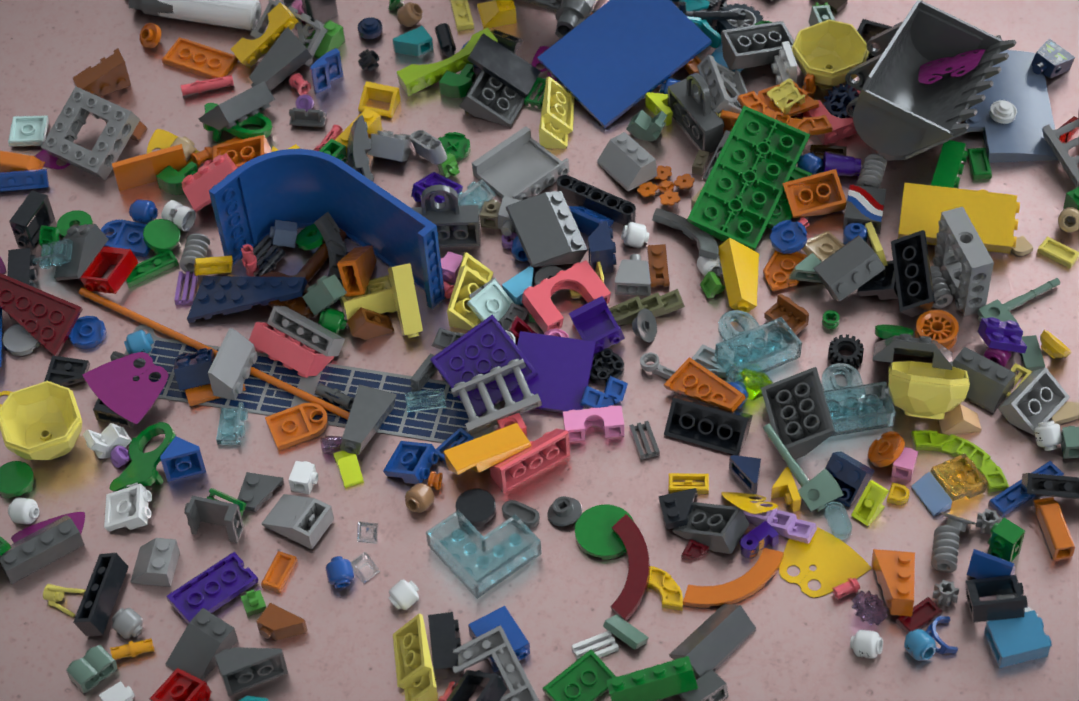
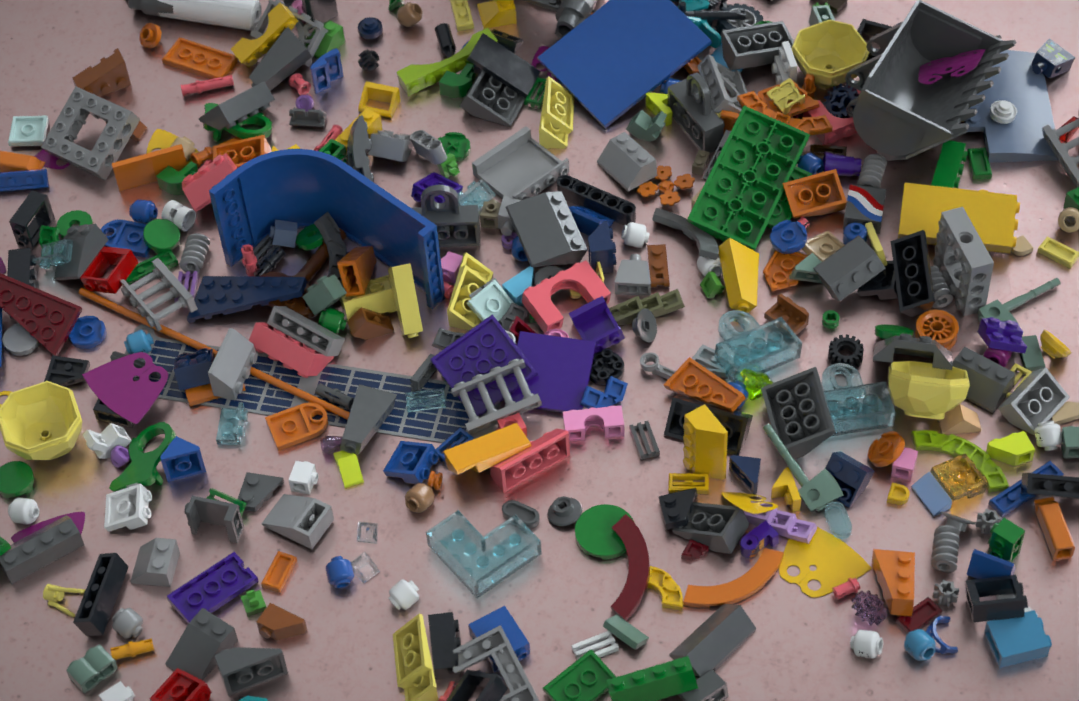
(168, 280): none -> light grey fence
(213, 265): yellow tile -> none
(413, 43): teal slope -> none
(476, 506): black tile -> none
(705, 443): none -> yellow slope
(870, 503): neon yellow slope -> none
(1012, 449): none -> neon yellow slope

